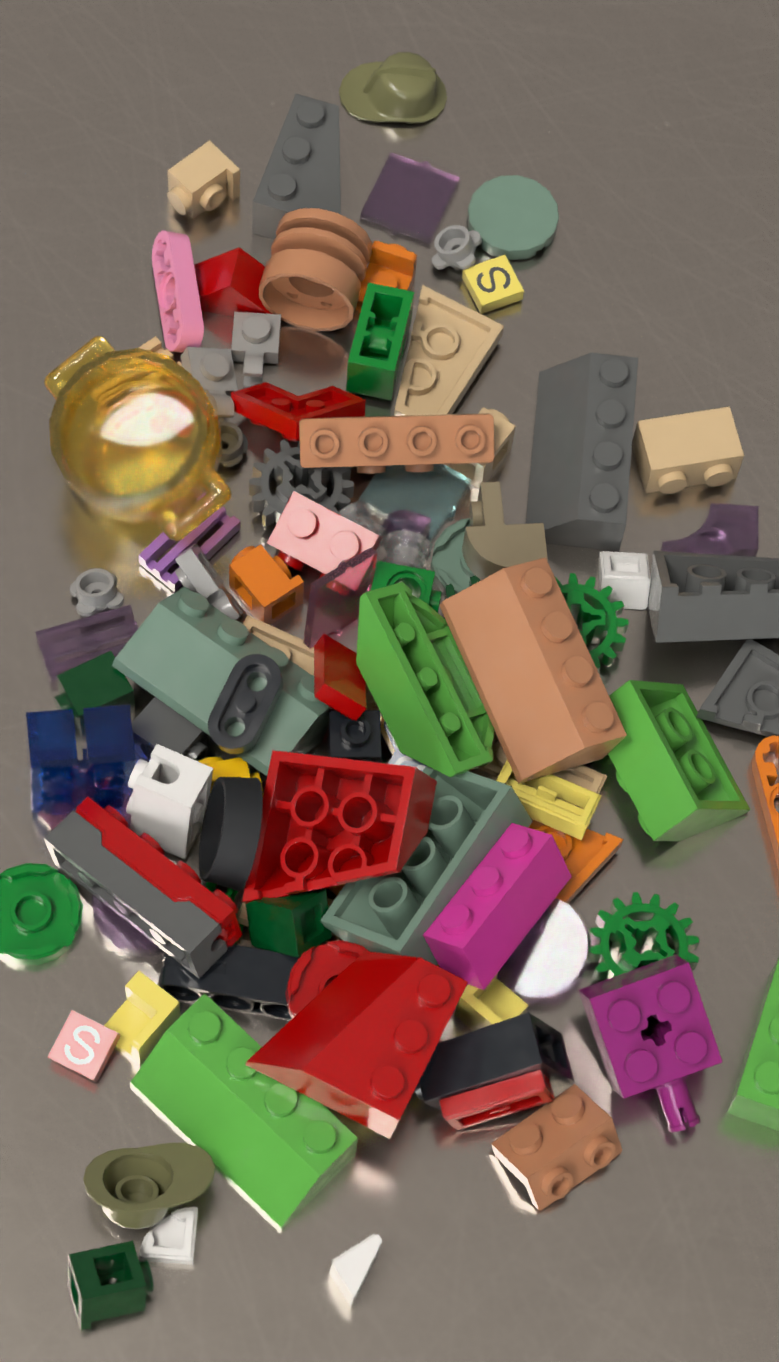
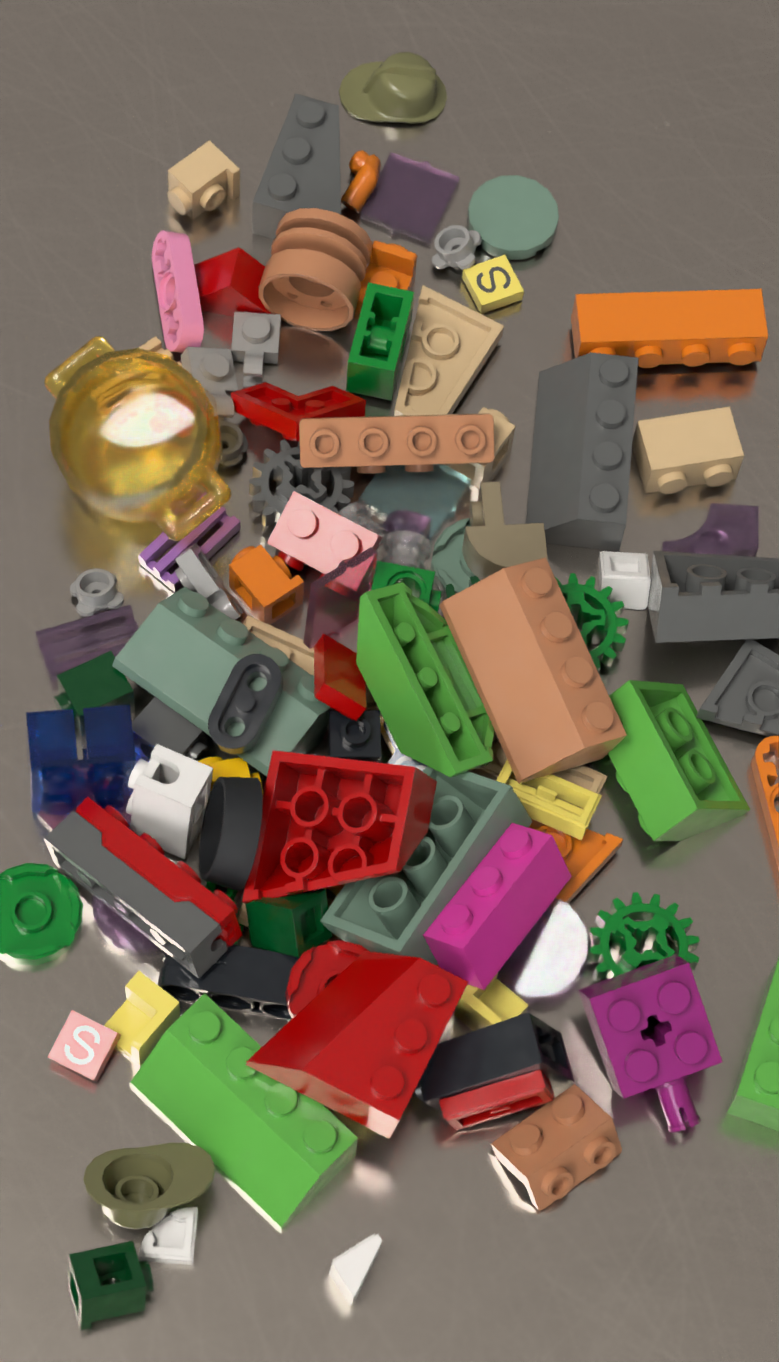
(367, 172): none -> orange arm
(672, 326): none -> orange brick

